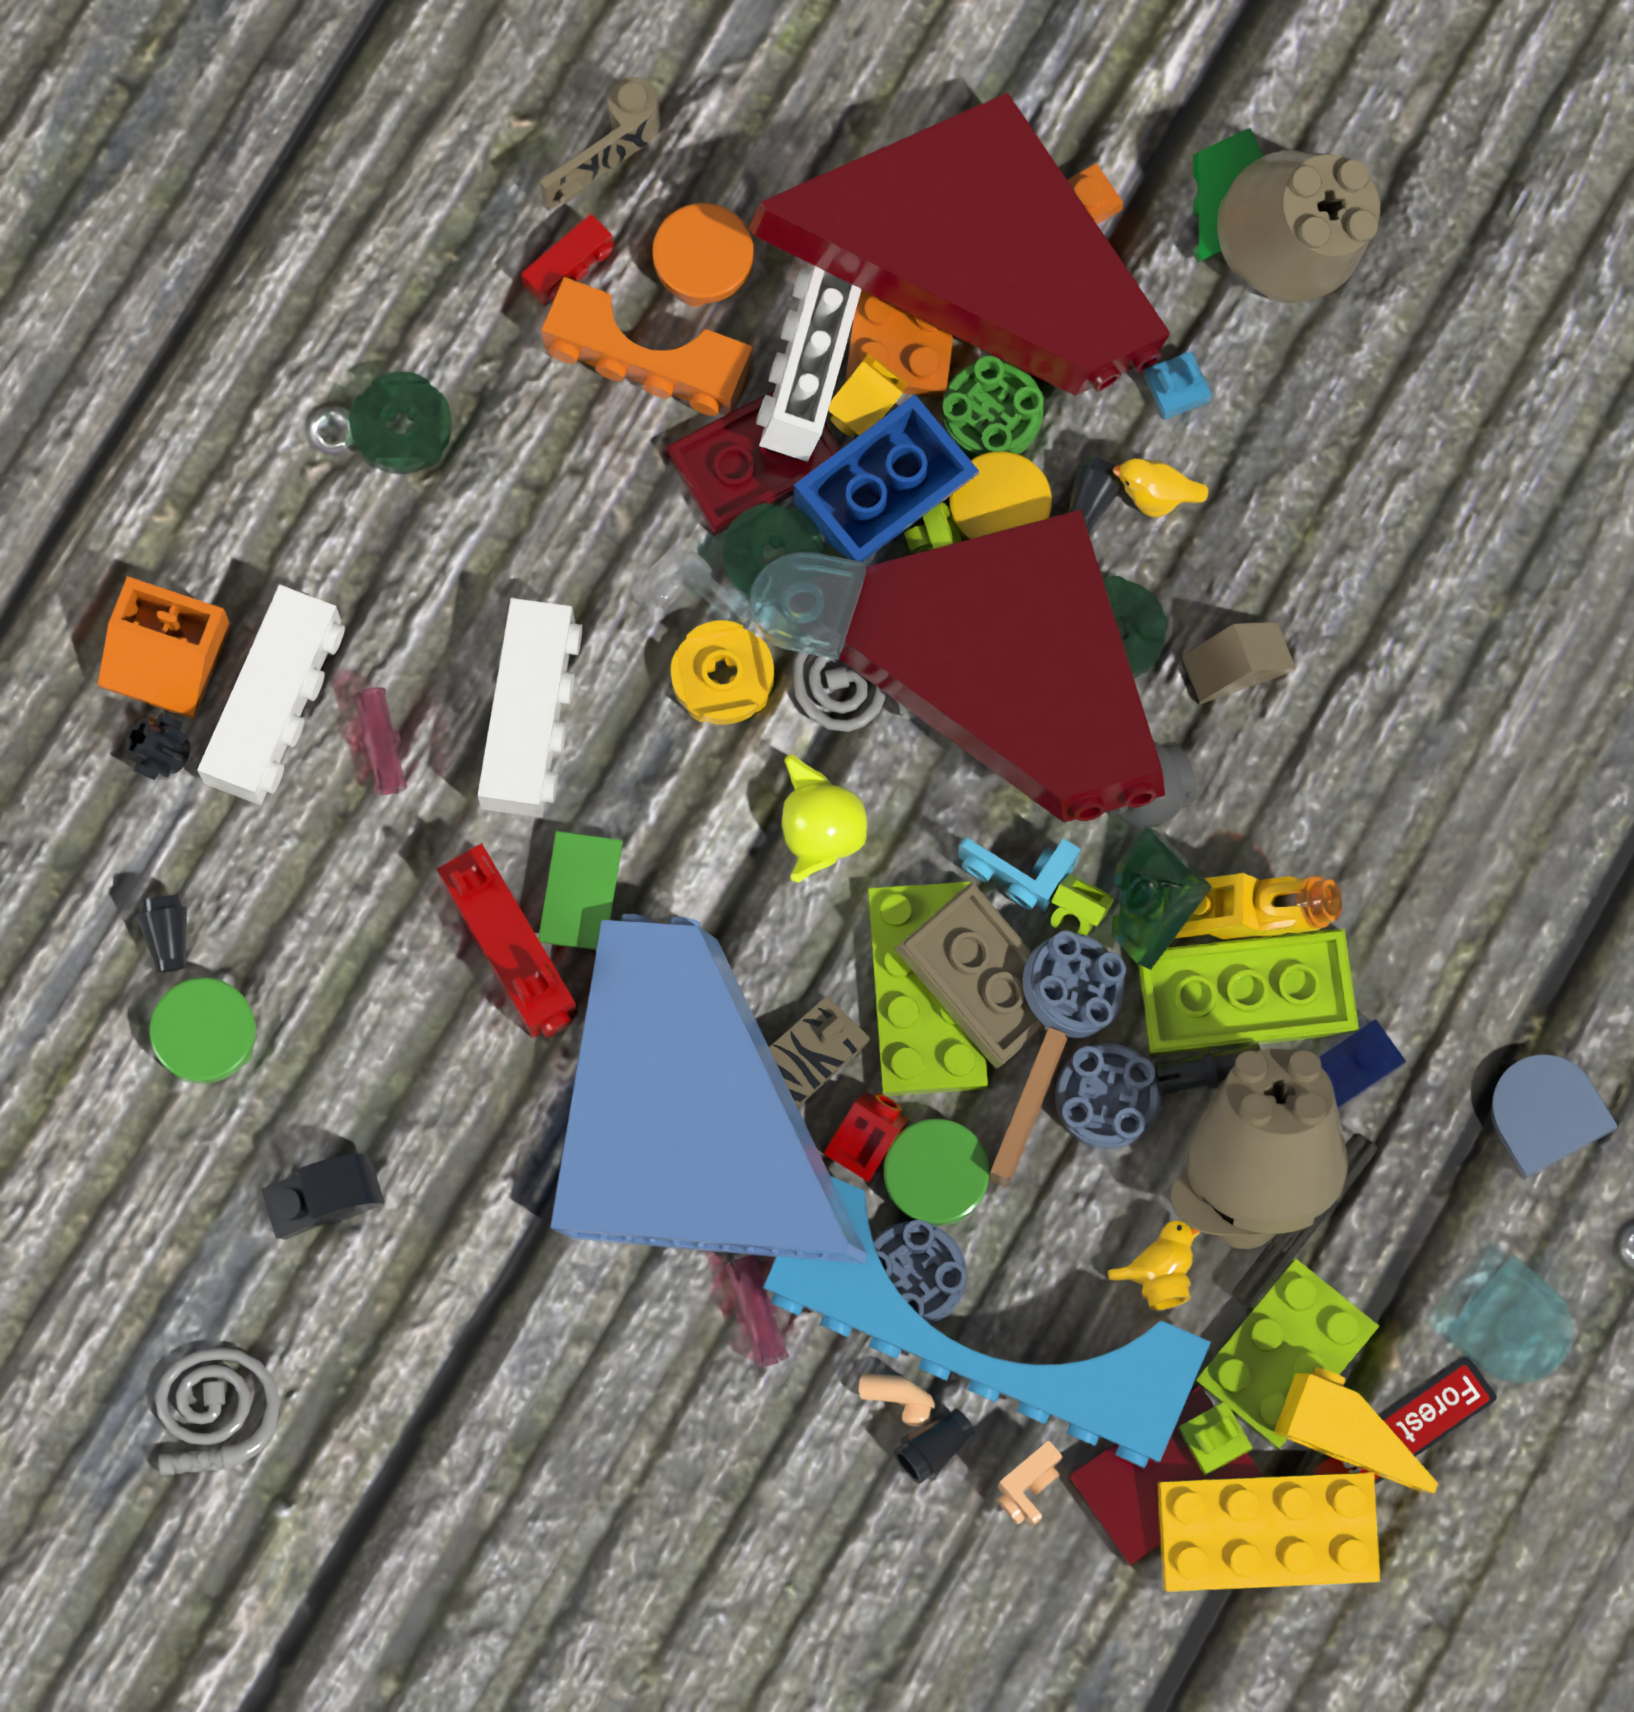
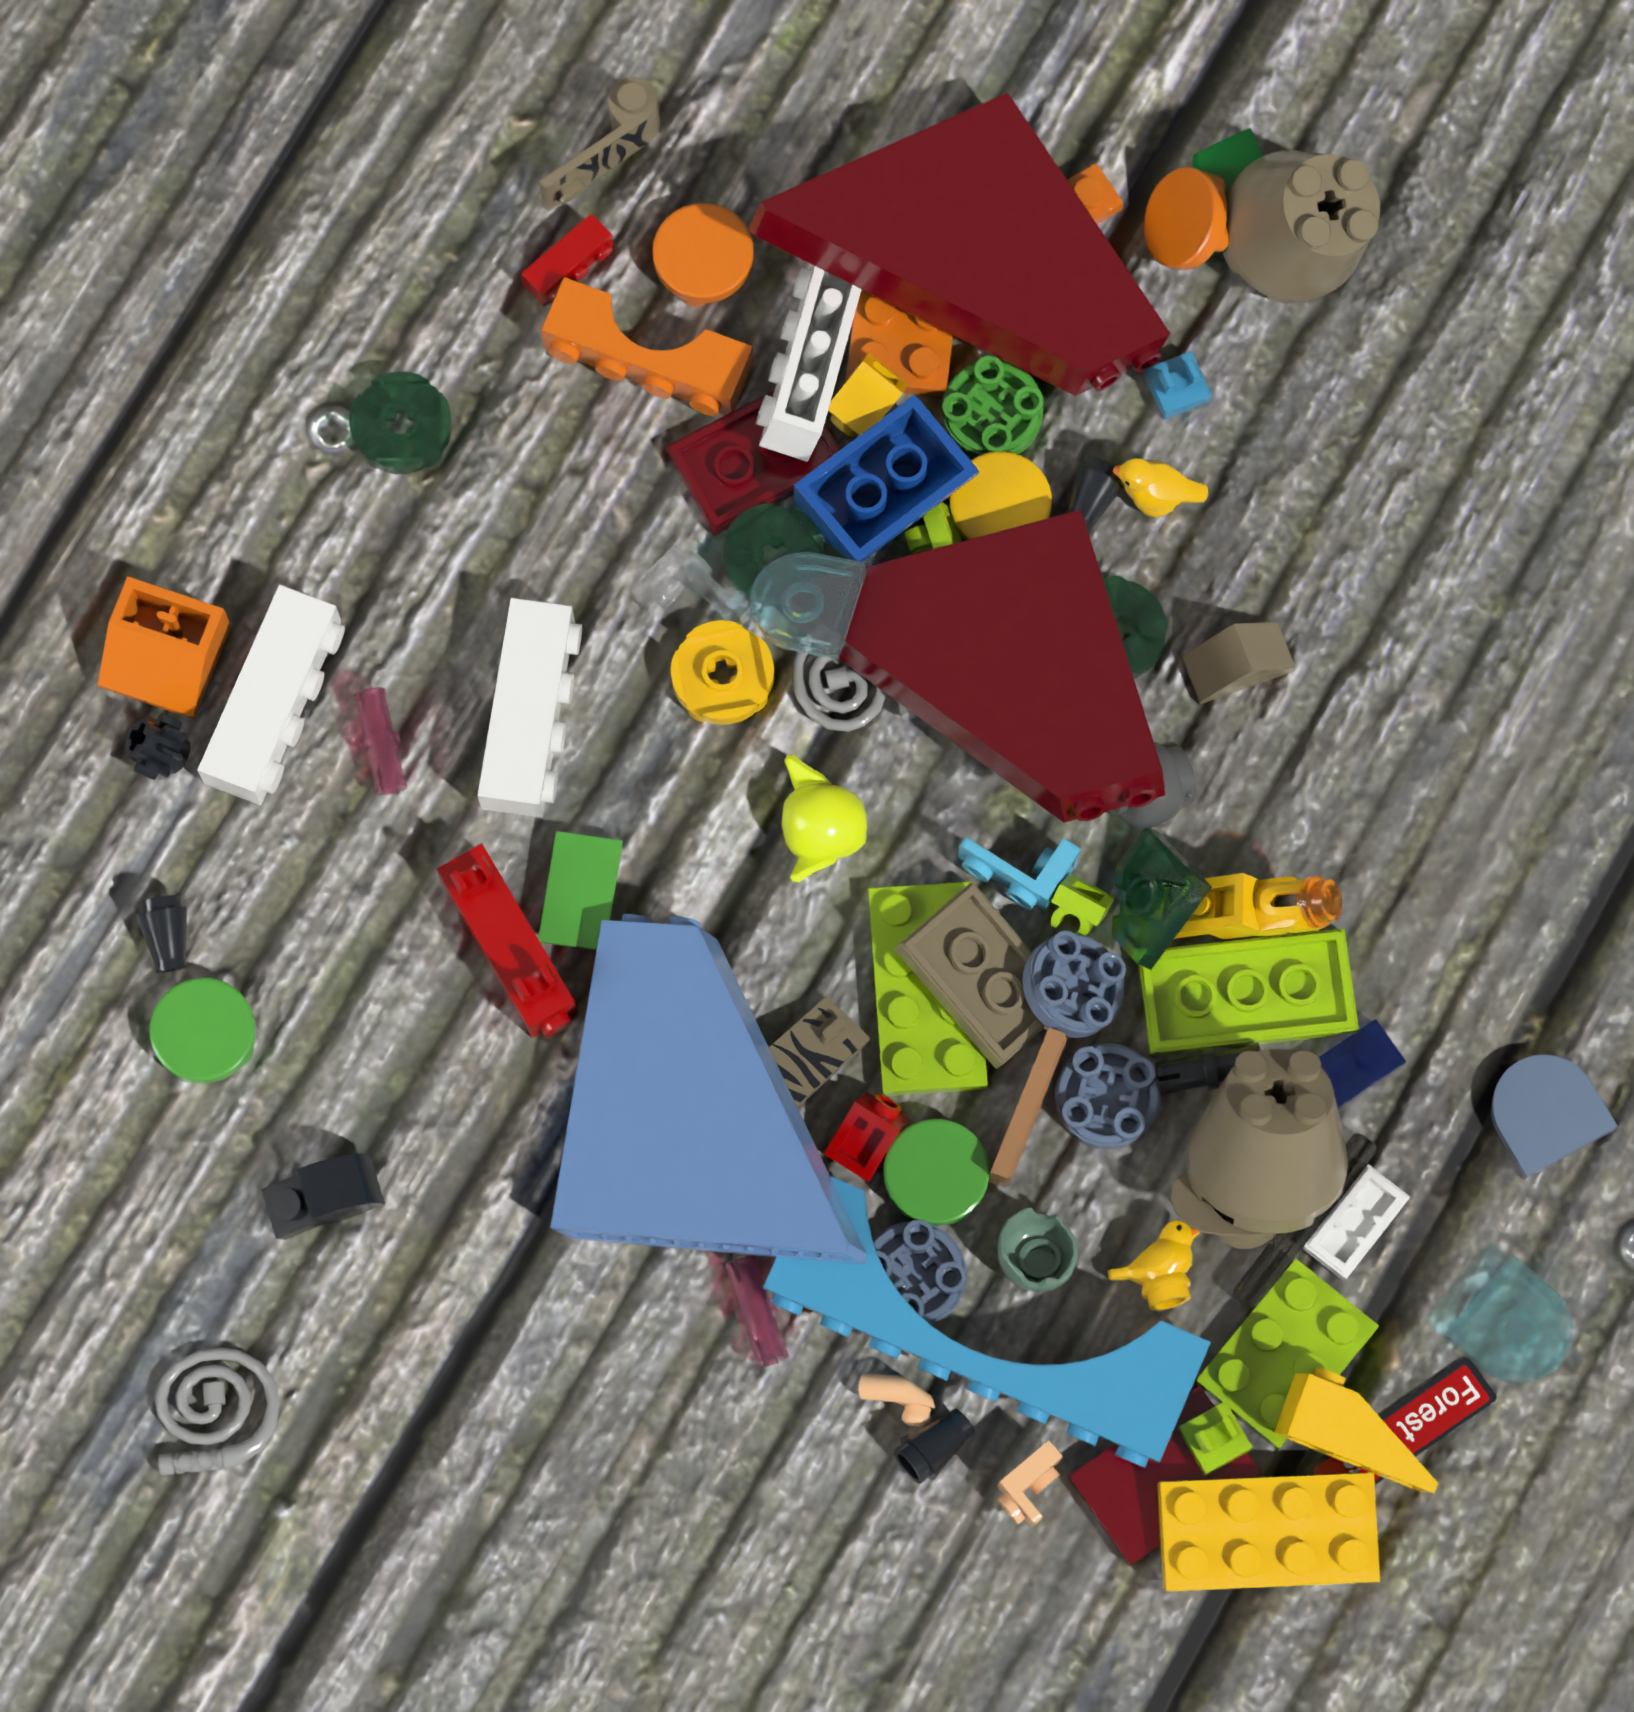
(1036, 1251): none -> sand green hair
(1186, 218): none -> orange tile
(1356, 1222): none -> white plate

